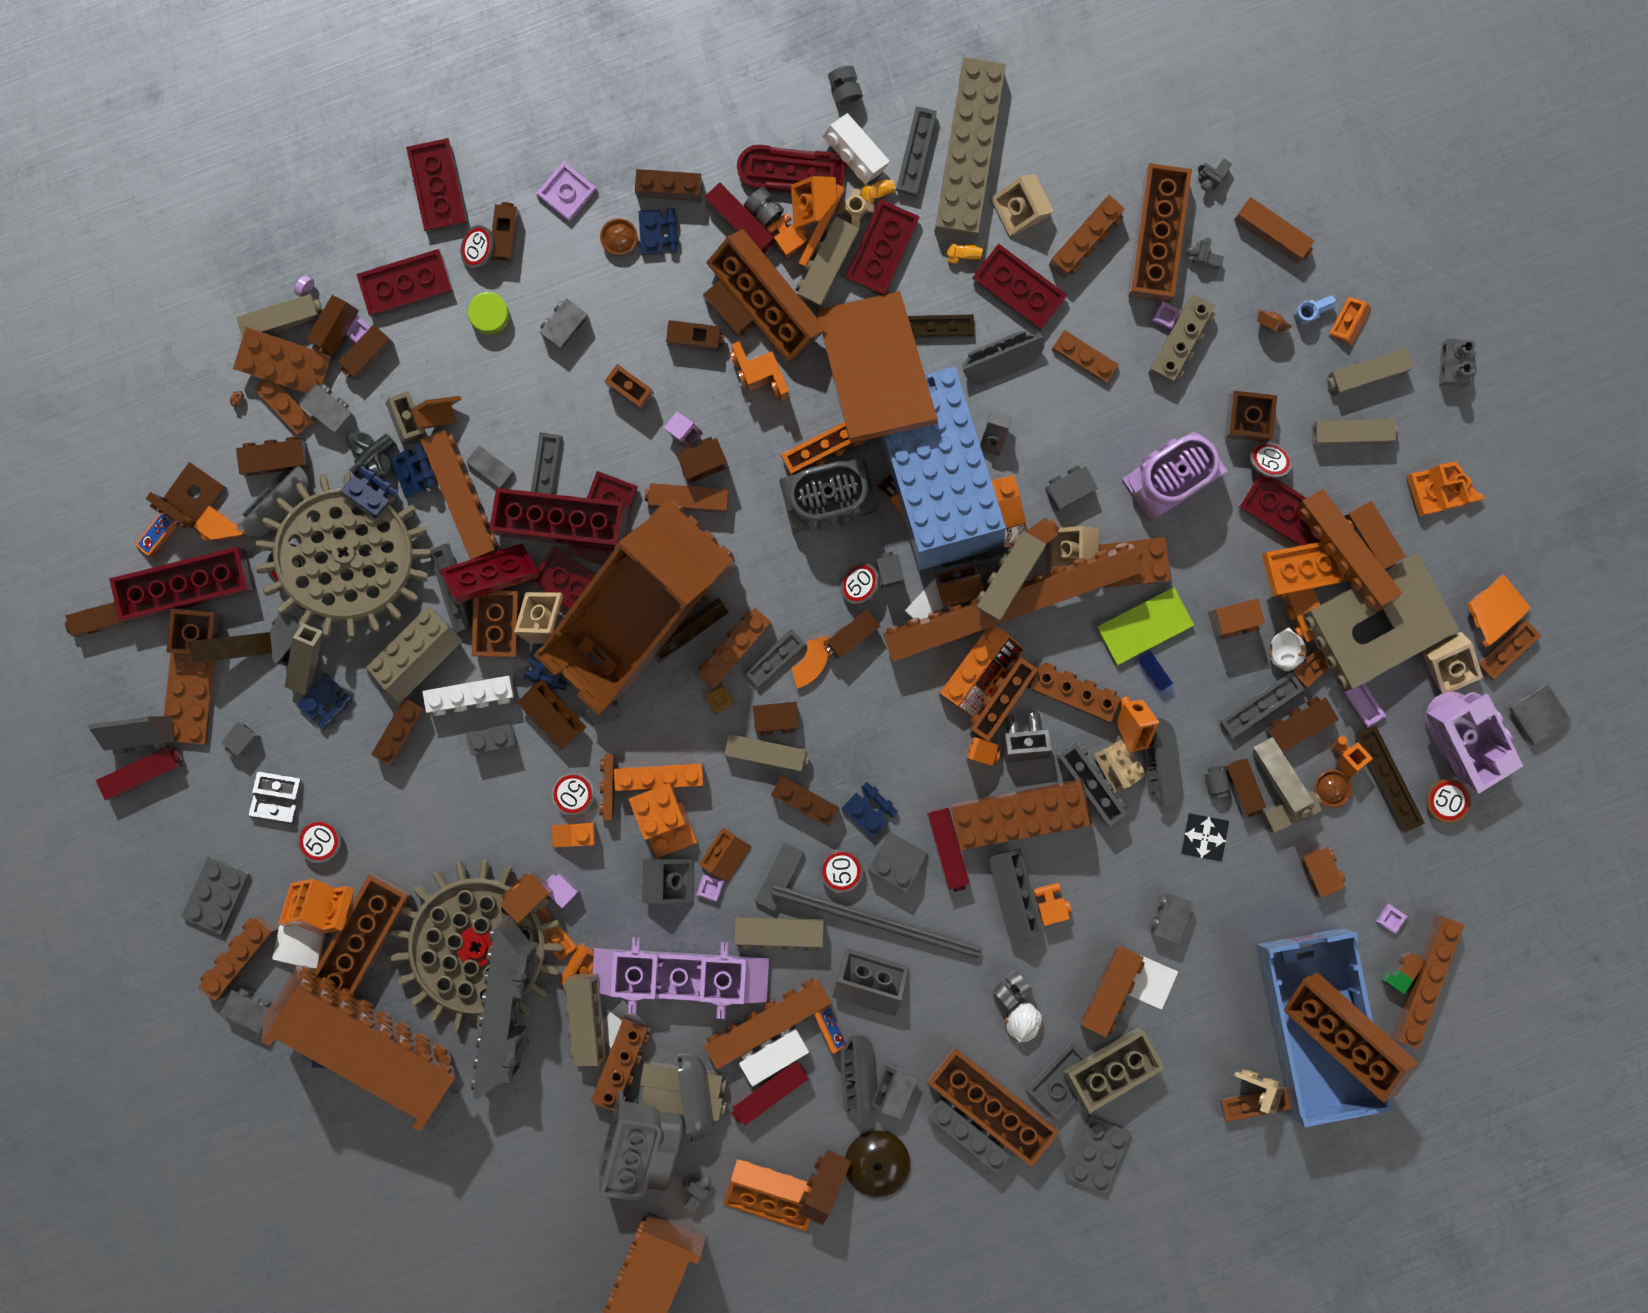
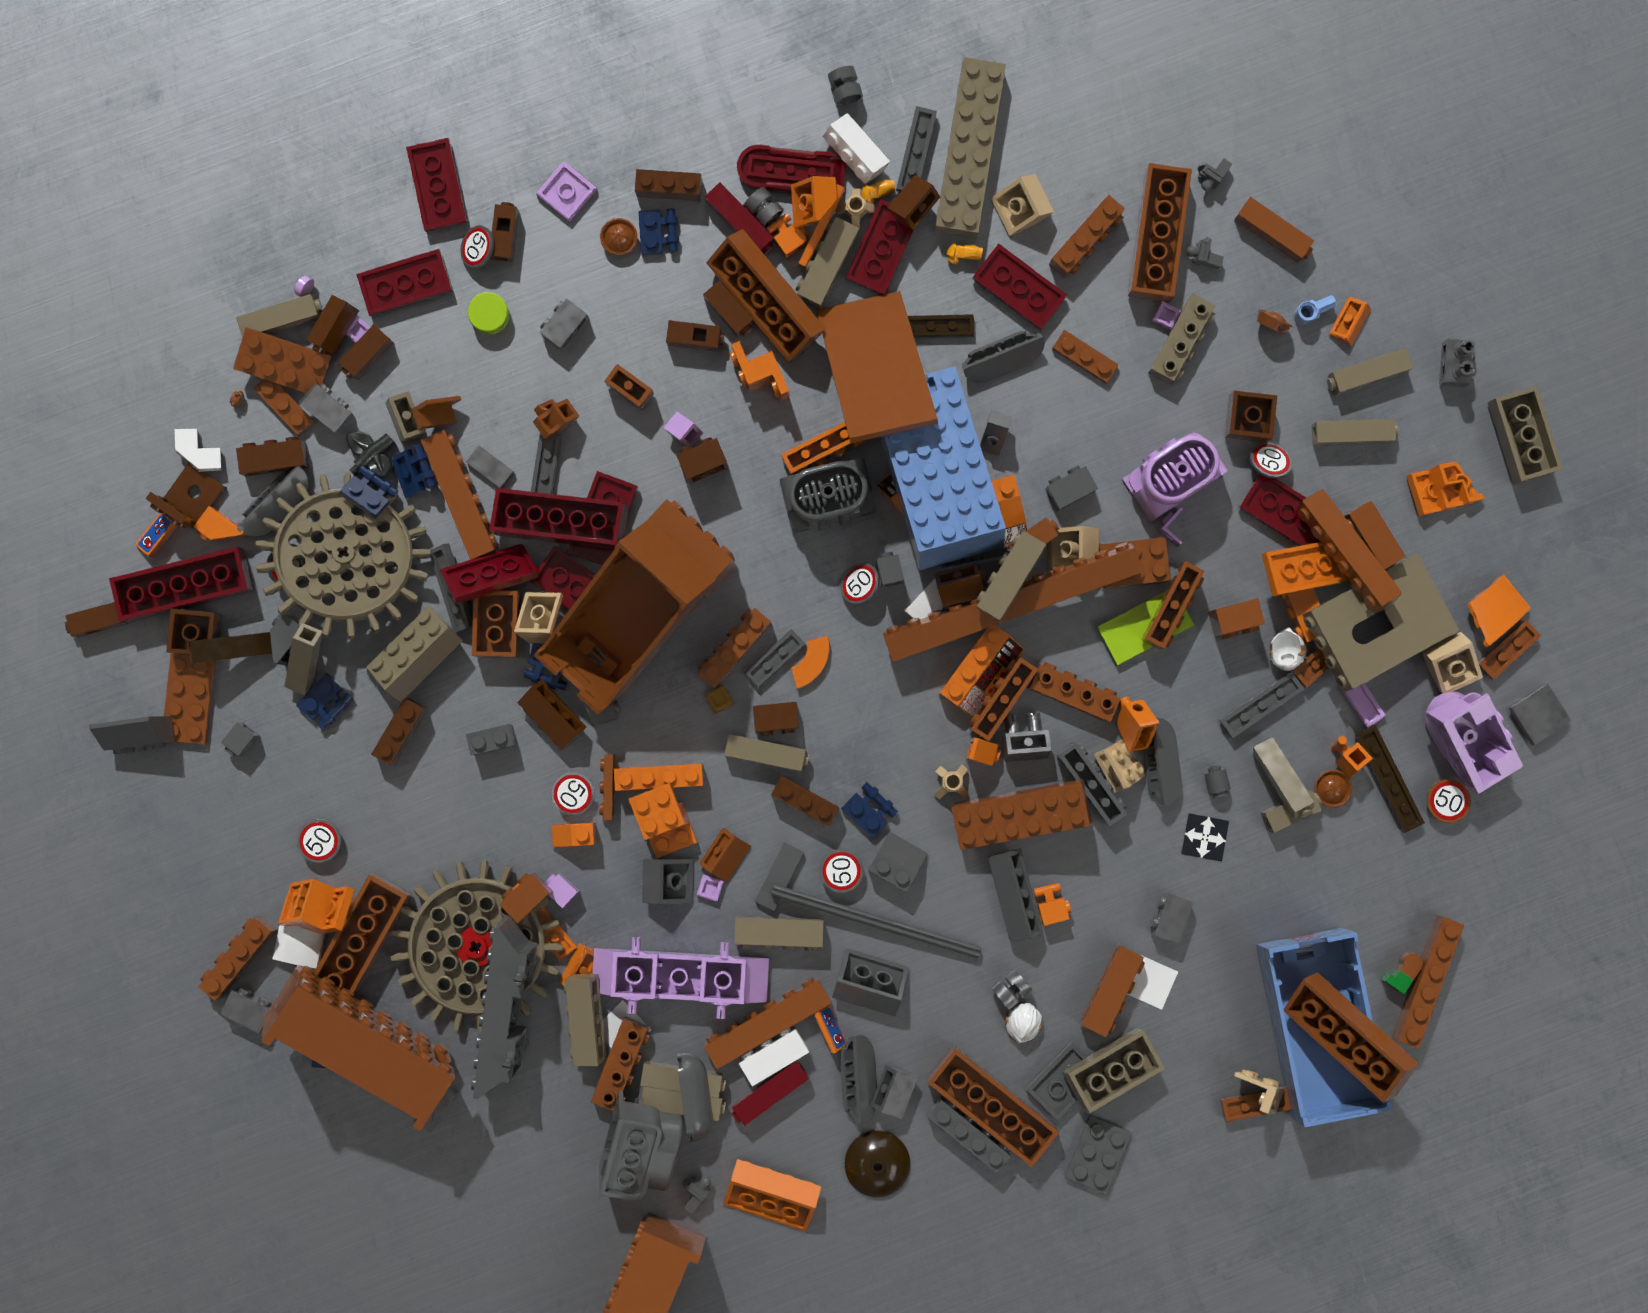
(139, 773): dark red brick -> none
(201, 459): none -> white tile
(215, 895): dark grey plate -> none
(275, 798): slope -> none
(469, 694): white brick -> none
(554, 417): none -> dark orange brick
(688, 497): dark orange brick -> none
(692, 628): dark brown tile -> none
(823, 1186): reddish brown brick -> none
(851, 634): reddish brown brick -> none
(914, 202): none -> reddish brown brick
(948, 849): dark red brick -> none
(951, 782): none -> tan rock
(1155, 670): clear blue piece -> none
(1167, 520): none -> lavender bracket
(1170, 610): none -> dark orange brick
(1245, 787): reddish brown brick -> none
(1302, 723): reddish brown brick -> none
(1322, 871): dark orange brick -> none
(1391, 919): lavender tile -> none
(1525, 435): none -> dark tan brick

